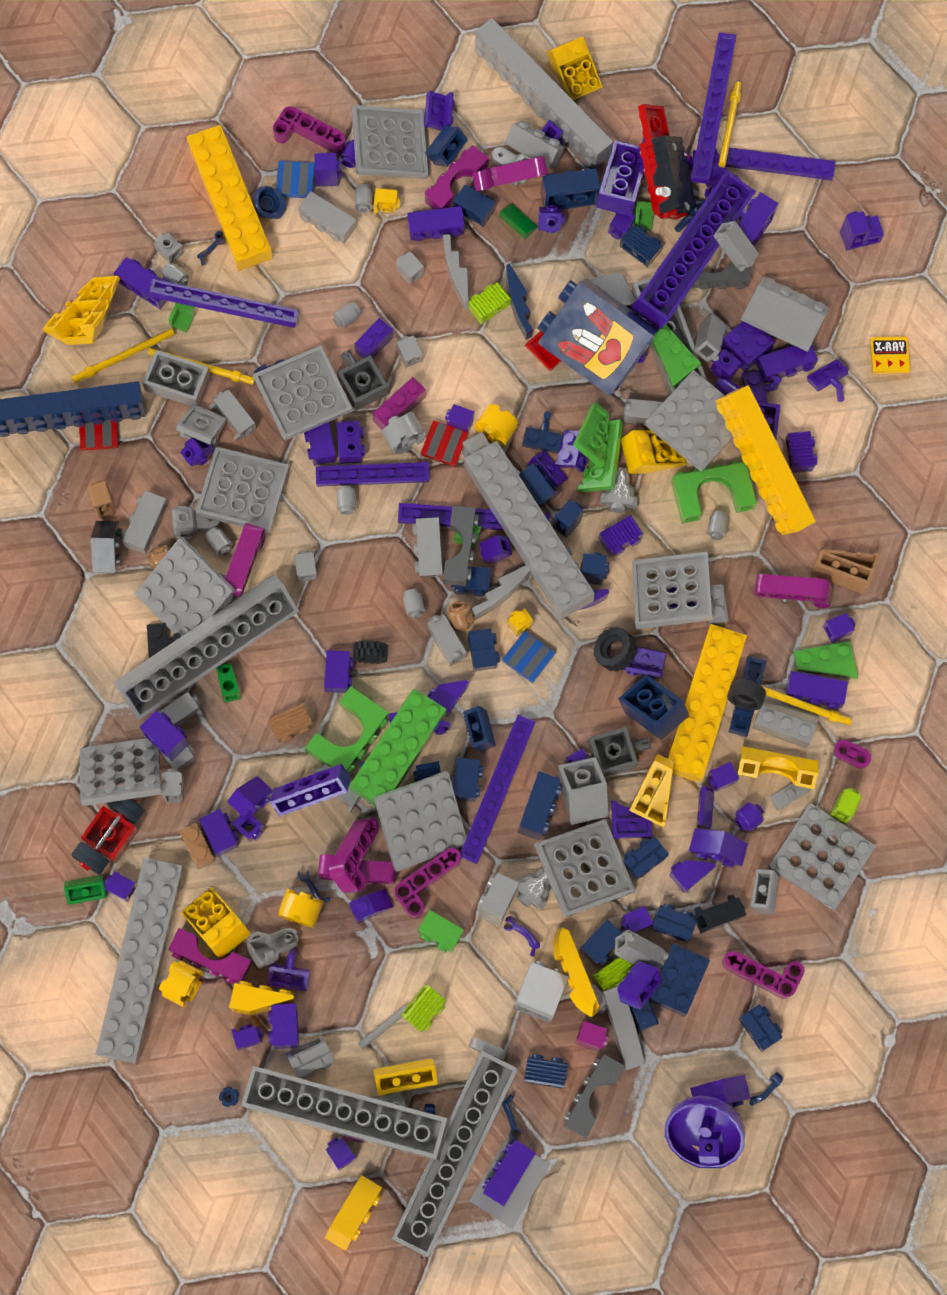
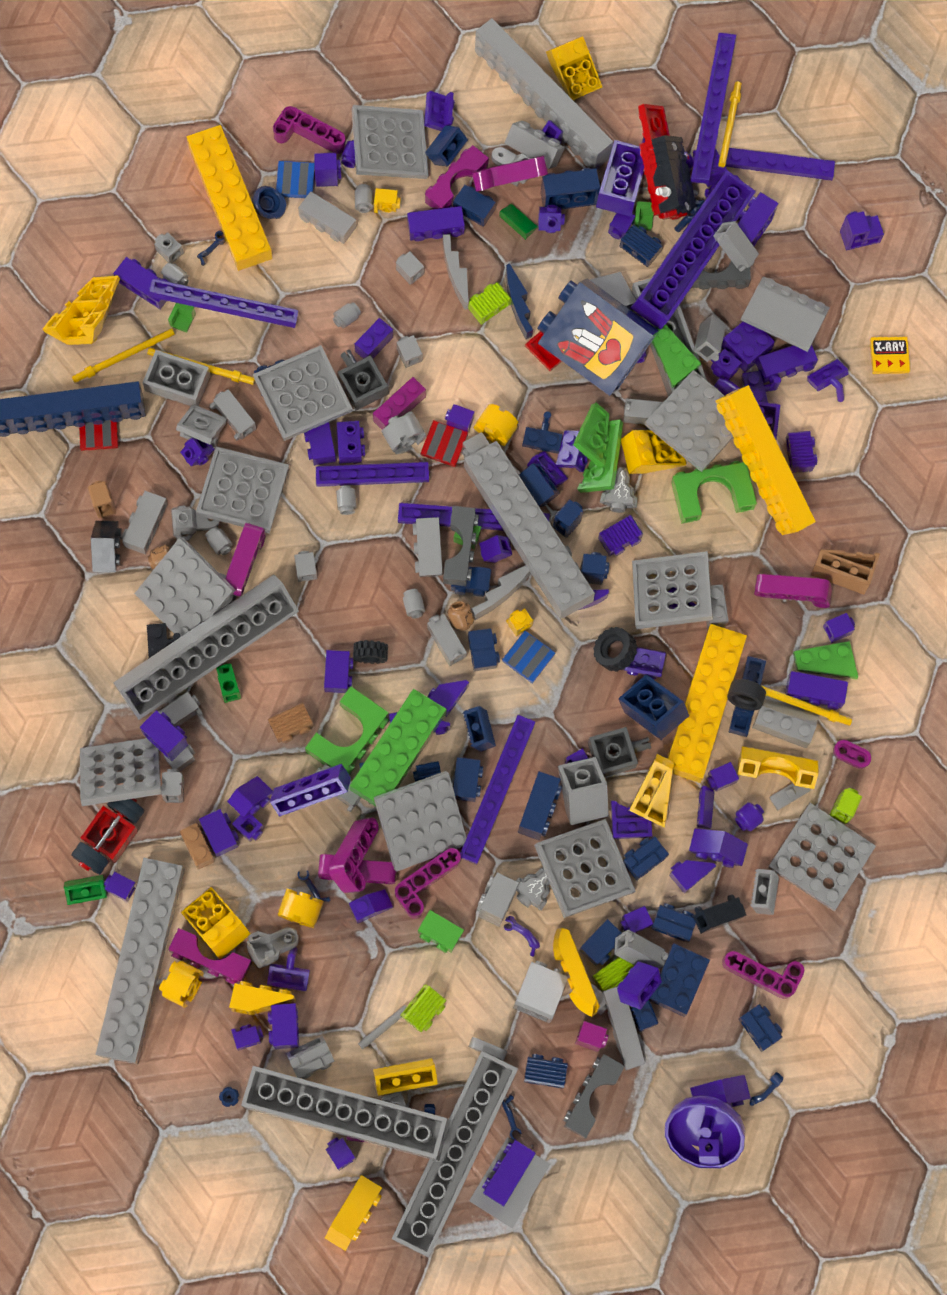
(718, 525): light grey brick -> none

